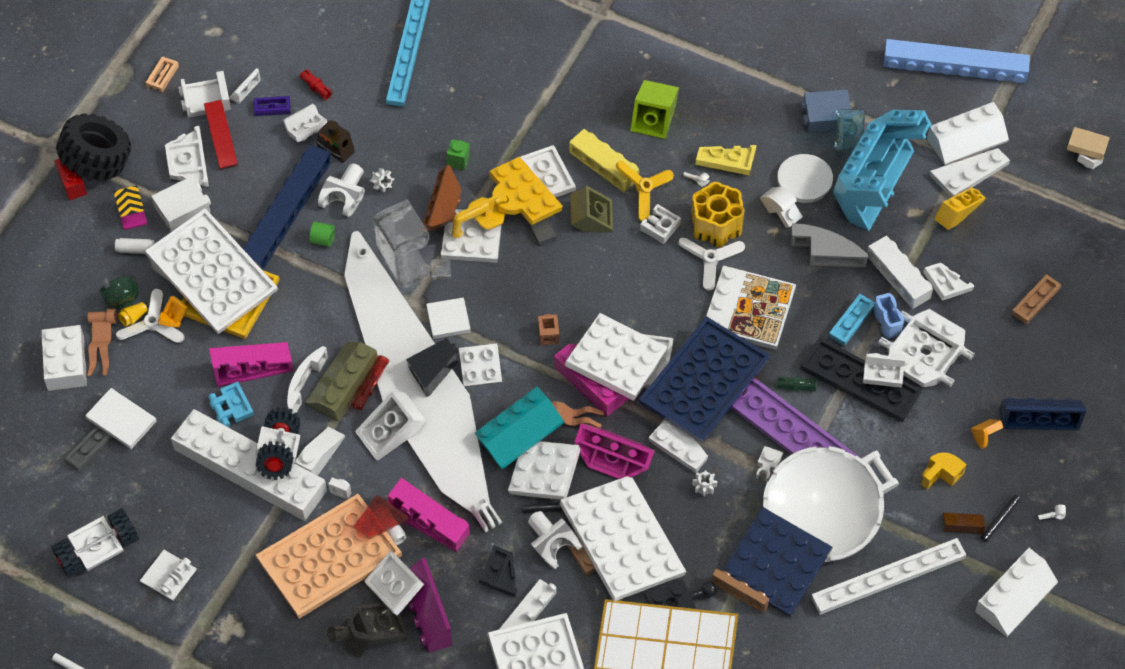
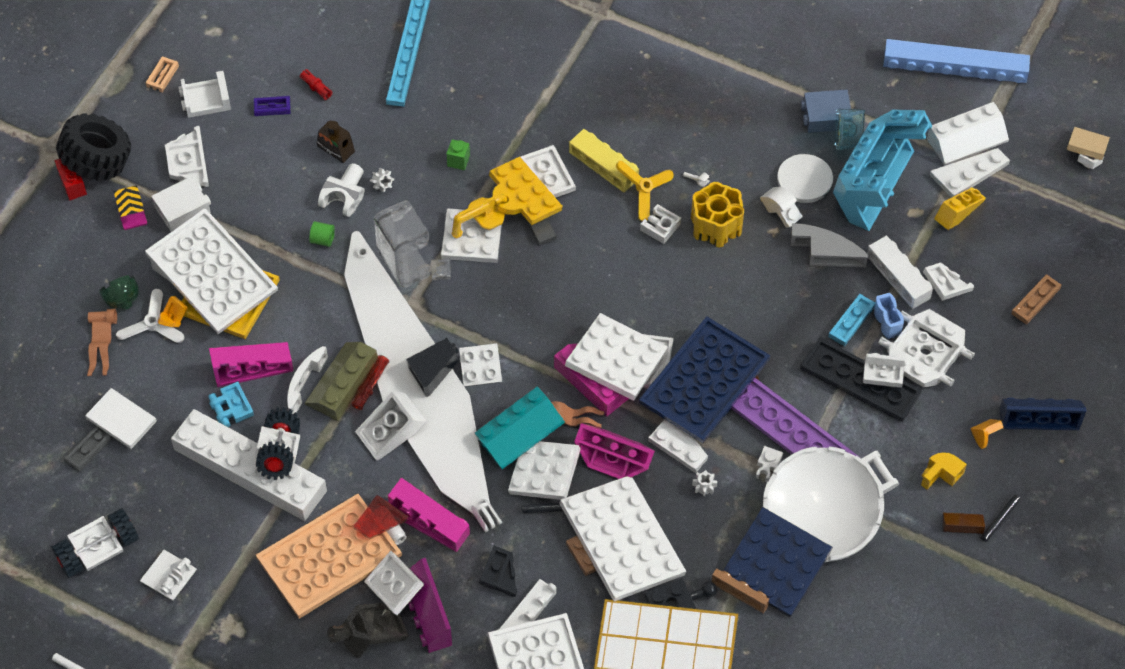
(64, 358): white brick -> none
(131, 314): yellow cone -> none
(133, 246): white piece -> none
(220, 134): red slope -> none
(245, 87): white slope -> none
(287, 205): dark blue brick -> none
(304, 123): white bracket -> none
(320, 450): white slope -> none
(340, 488): white plate -> none
(443, 200): dark orange wedge -> none
(448, 318): white tile -> none
(548, 329): nougat brick -> none
(551, 537): white connector -> none
(591, 211): olive slope -> none
(654, 109): lime slope -> none
(710, 264): white piece -> none
(733, 160): light yellow wing -> none
(751, 305): plate -> none
(796, 383): clear green pin -> none
(888, 576): white plate -> none
(1017, 592): white slope -> none
(1060, 513): white hand -> none

